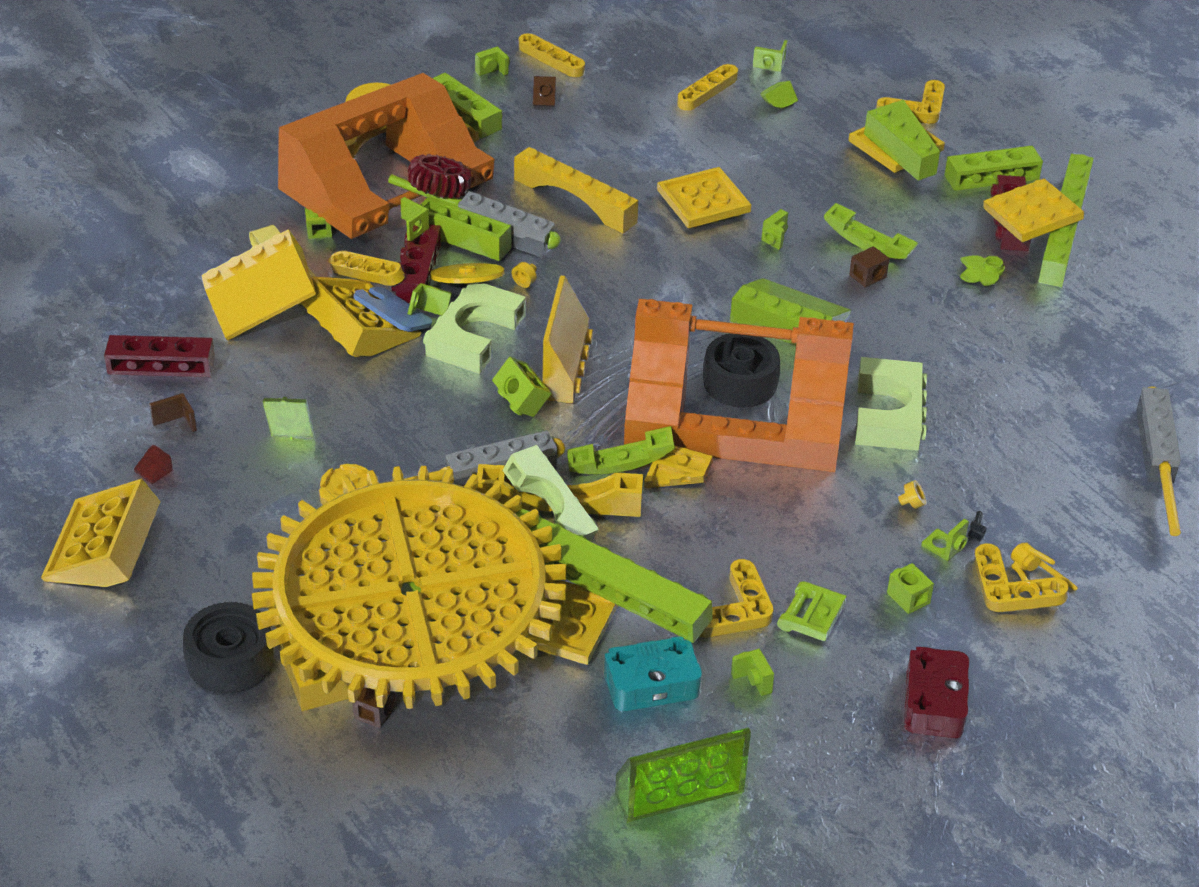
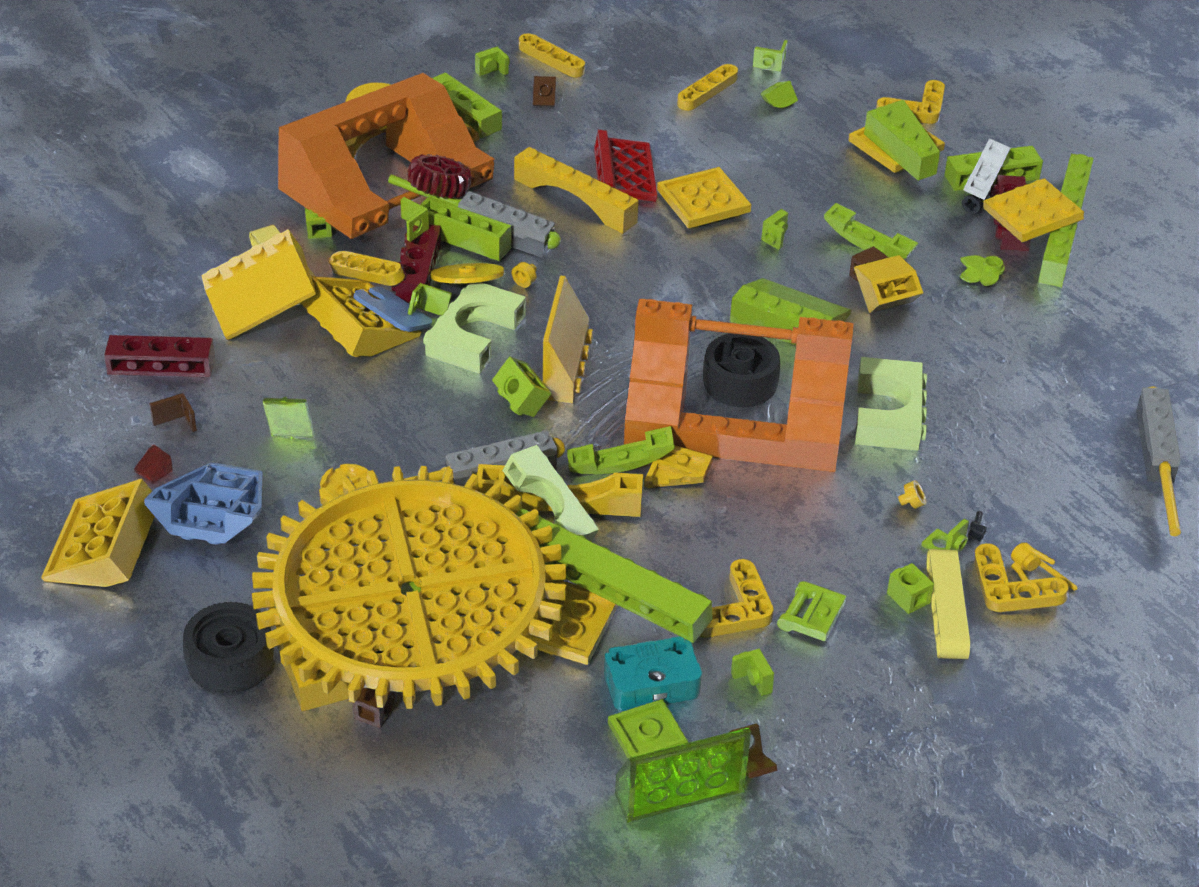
(208, 502): none -> medium blue wedge
(607, 167): none -> red fence
(646, 729): none -> lime tile
(758, 762): none -> reddish brown bracket
(888, 283): none -> yellow slope
(936, 692): dark red axle -> none
(948, 604): none -> light yellow beam
(973, 204): none -> black bush
(986, 169): none -> white slope

